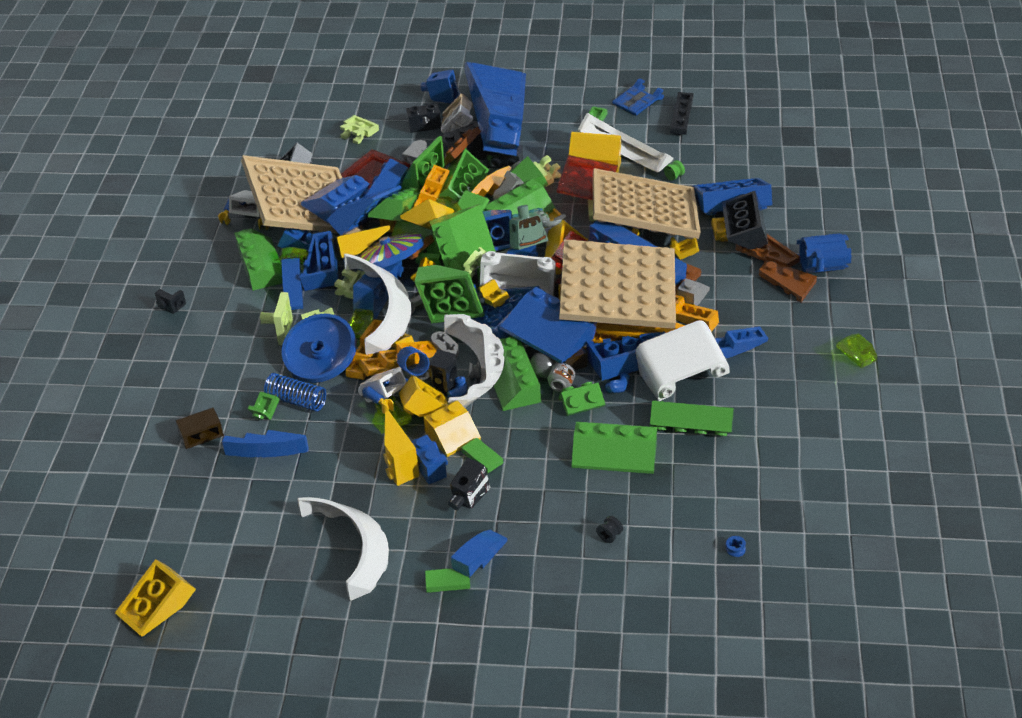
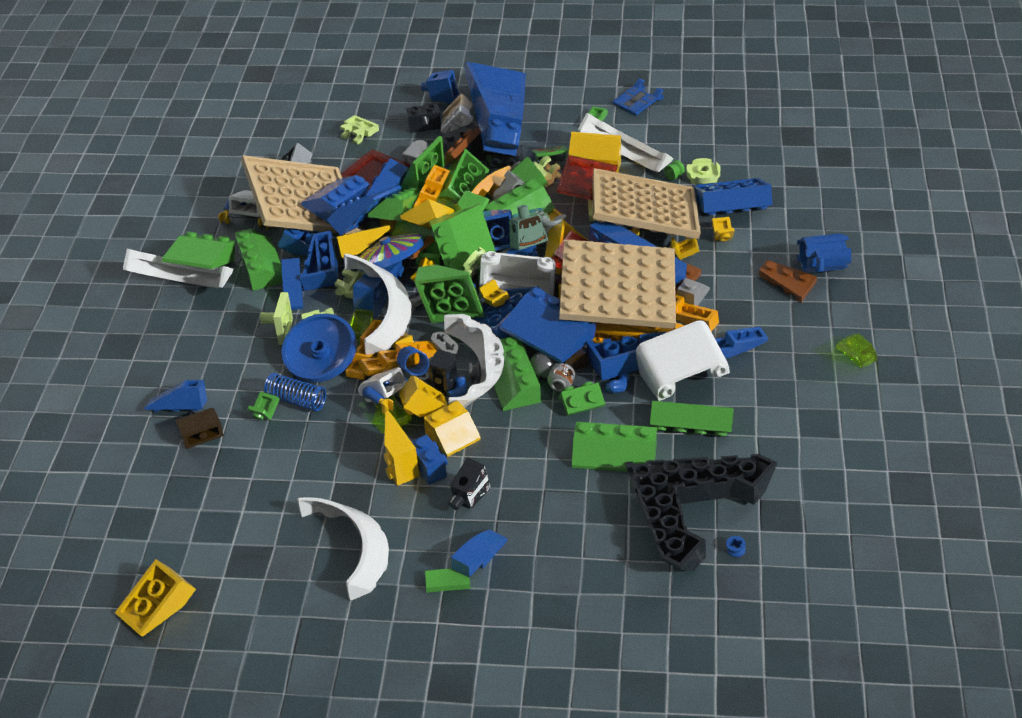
(153, 266): none -> white windscreen
(170, 302): black bracket -> none
(185, 395): none -> blue slope
(201, 251): none -> bright green slope
(269, 445): blue slope -> none
(292, 252): clear neon green slope -> none
(483, 454): bright green tile -> none
(550, 151): none -> bright green piece
(609, 529): black wheel -> none
(669, 483): none -> black wedge
(682, 113): black plate -> none
(703, 171): none -> yellowish green plate
(745, 221): black slope -> none
(772, 251): dark orange wing -> none

